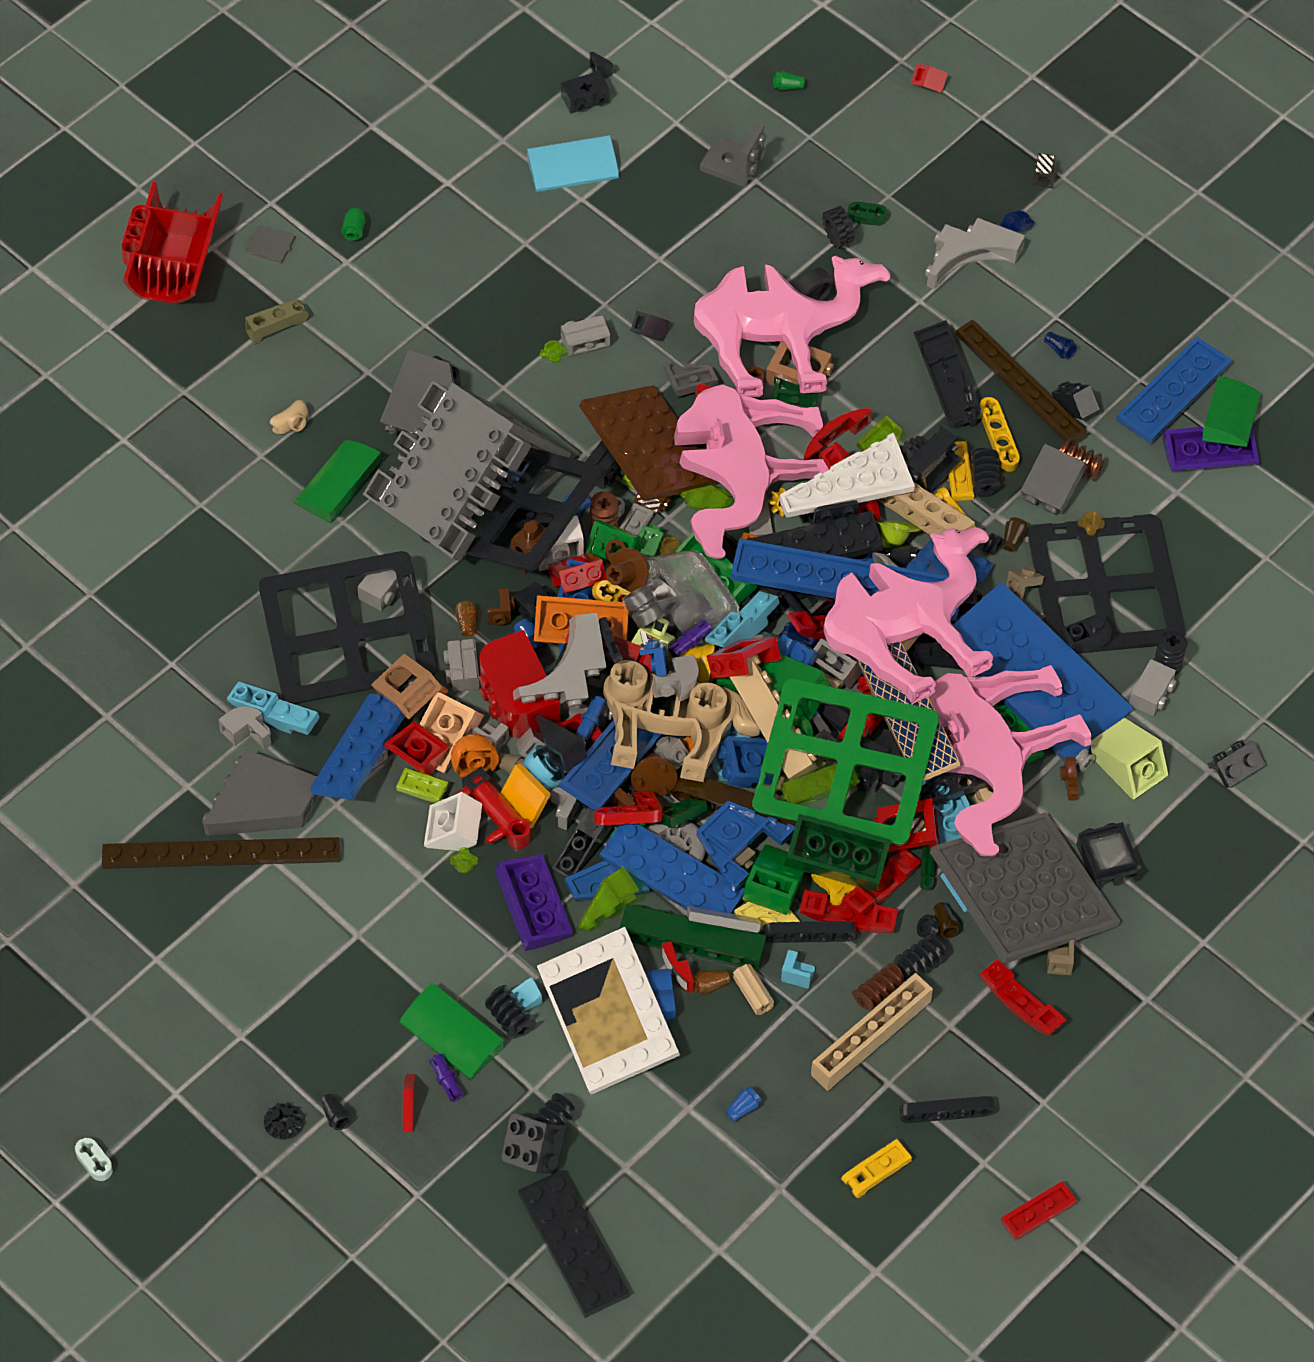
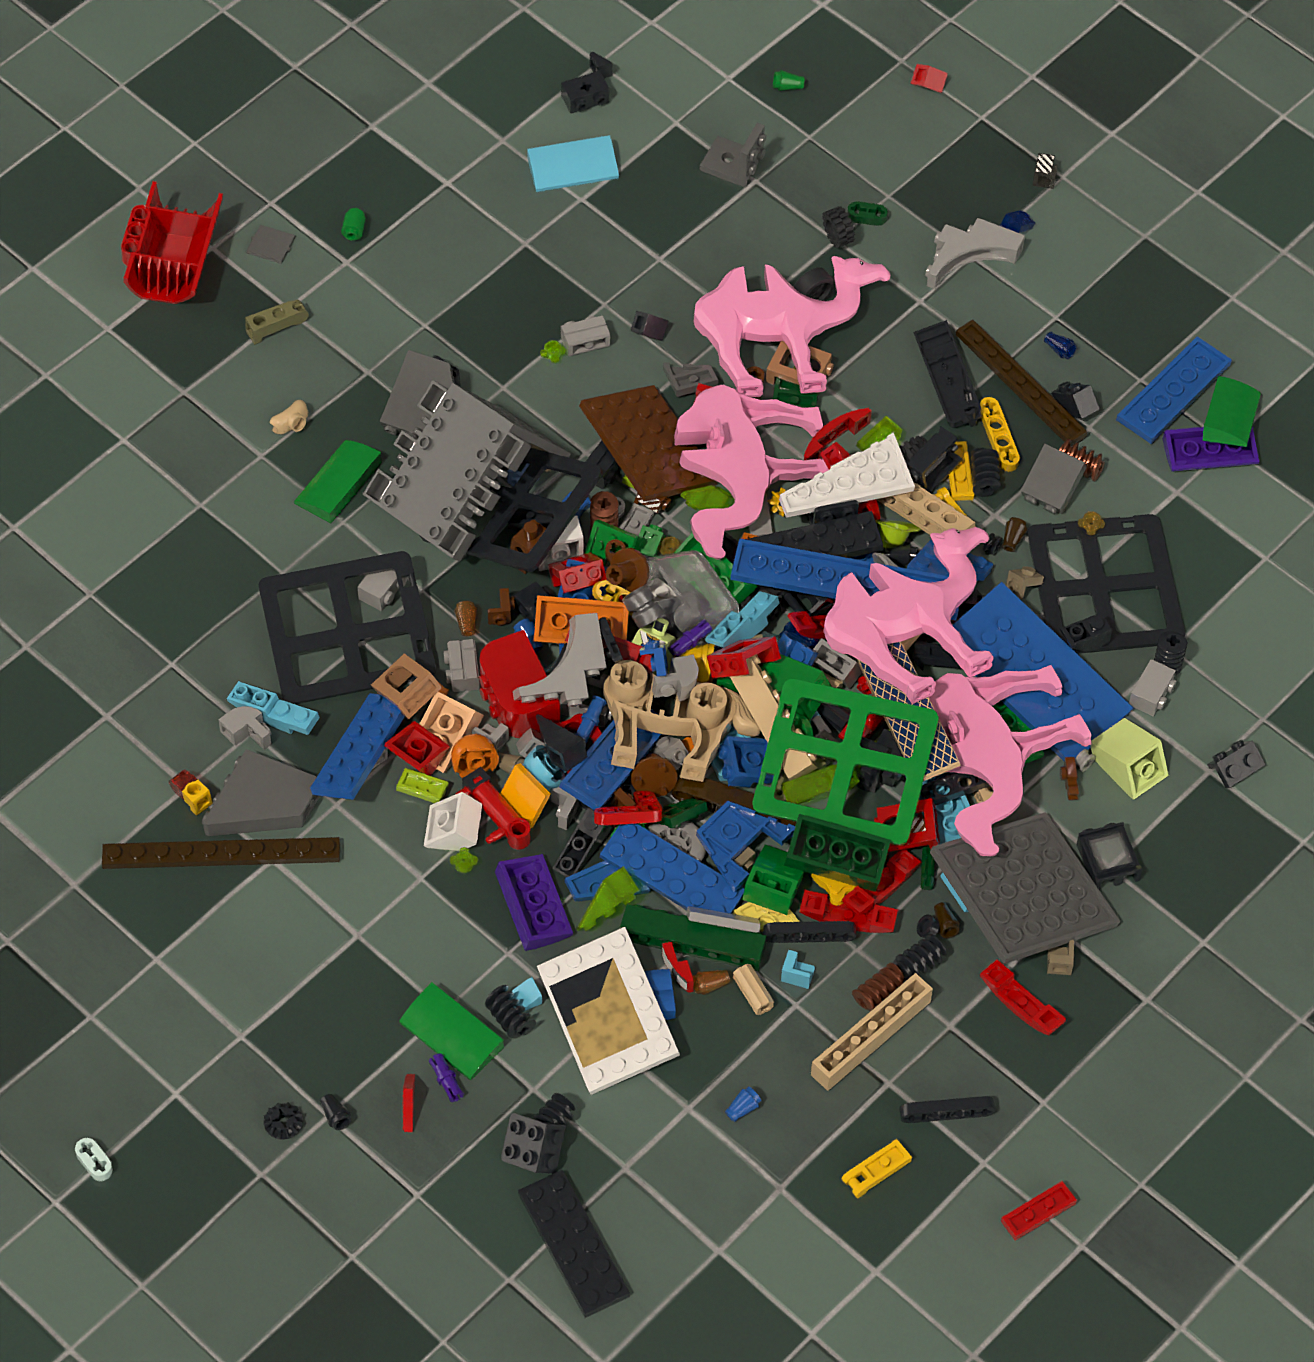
(191, 791): none -> yellow leg

